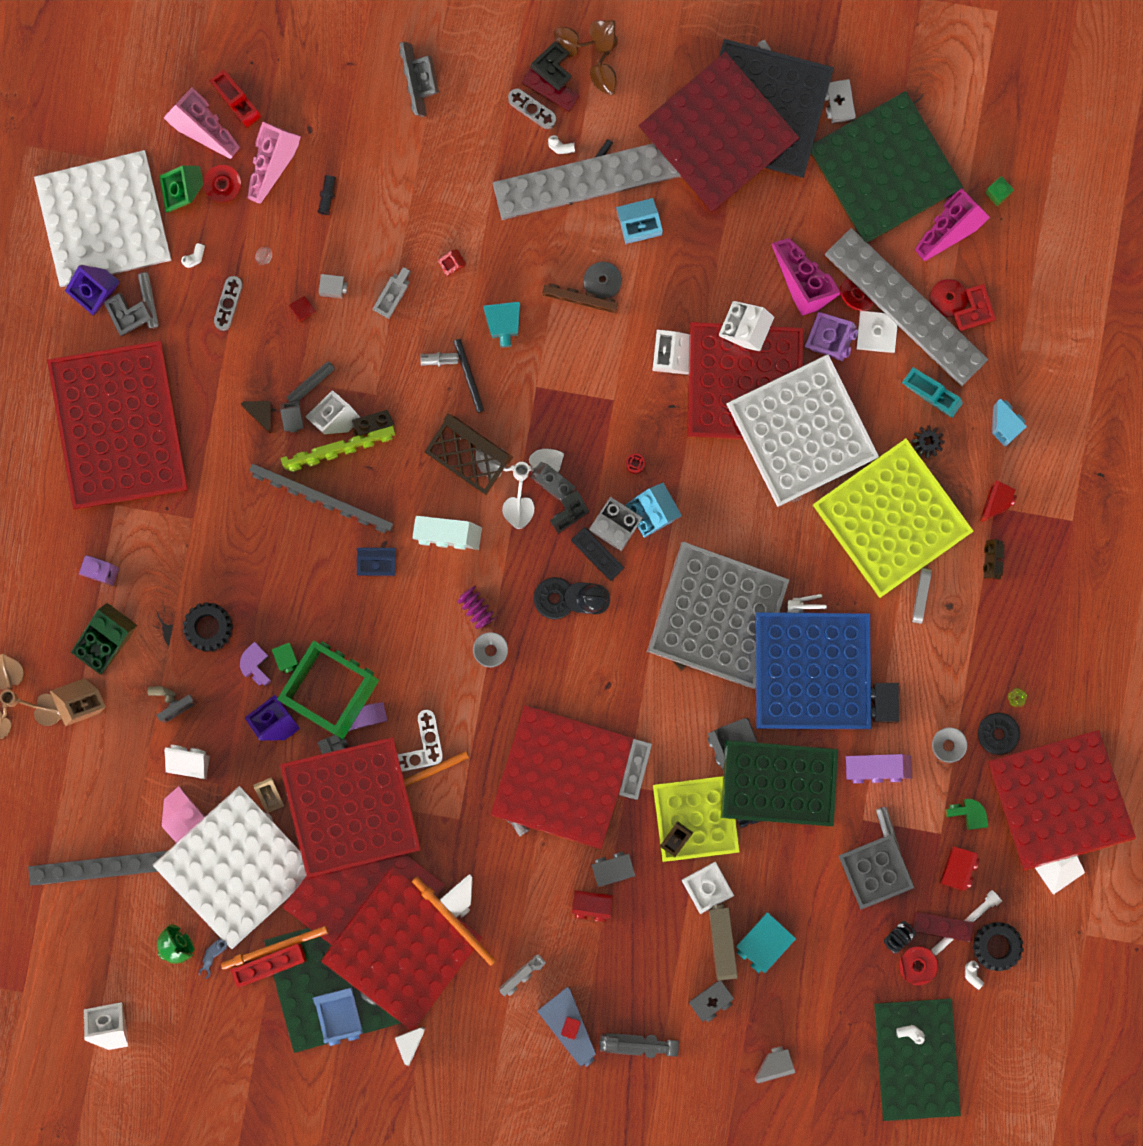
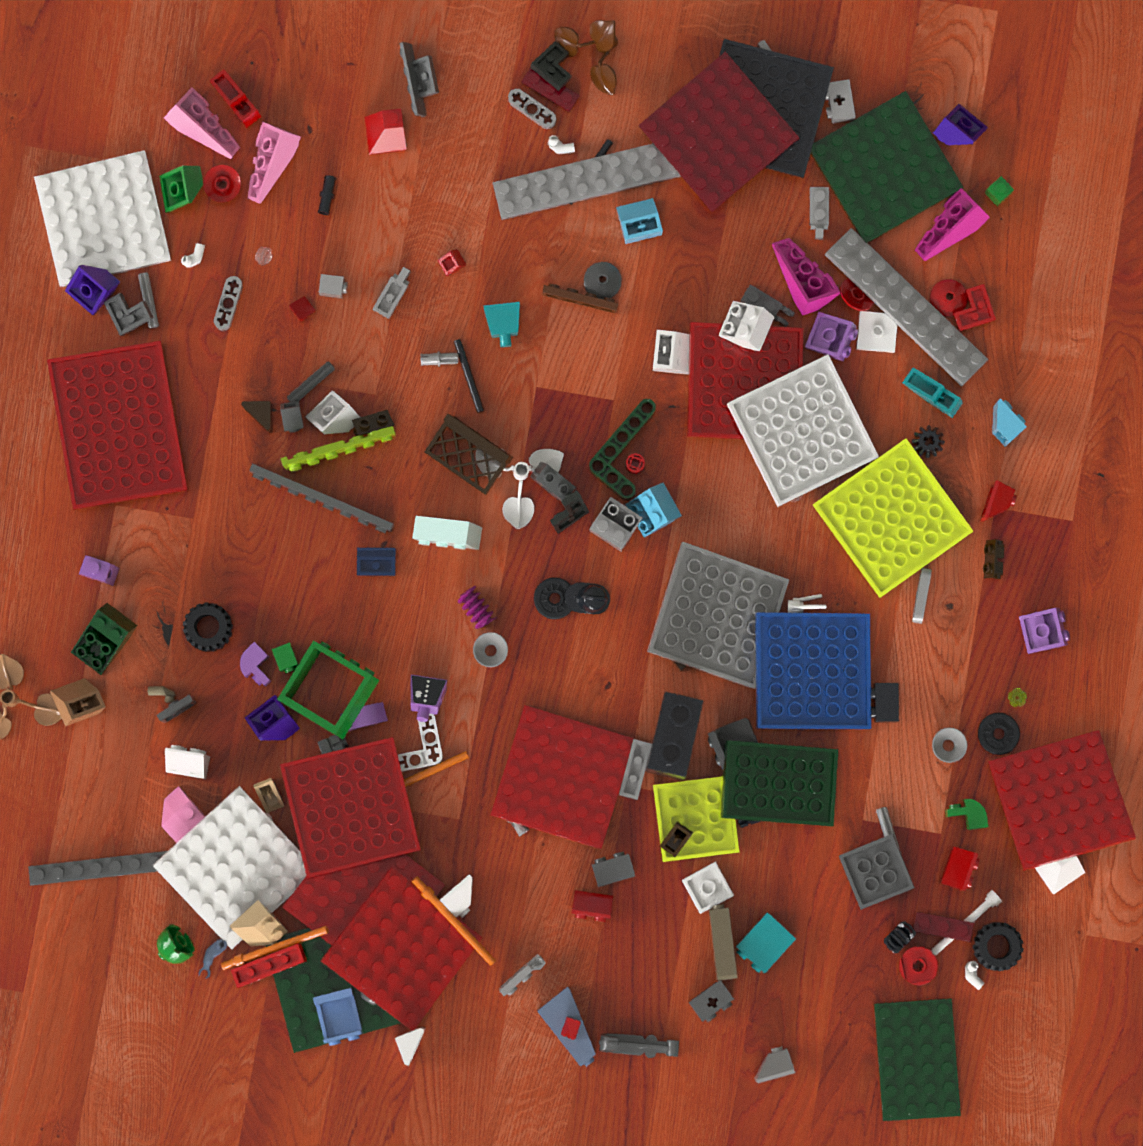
(106, 1026): white slope -> none
(258, 926): none -> tan slope
(385, 132): none -> red slope
(426, 695): none -> torso
(597, 554): black tile -> none
(619, 446): none -> dark green beam
(674, 736): none -> black brick
(758, 298): none -> dark grey hinge
(819, 210): none -> light grey hinge
(878, 768): medium lavender wedge -> none
(911, 1031): white arm -> none
(959, 127): none -> dark purple slope
(1044, 630): none -> medium lavender plate

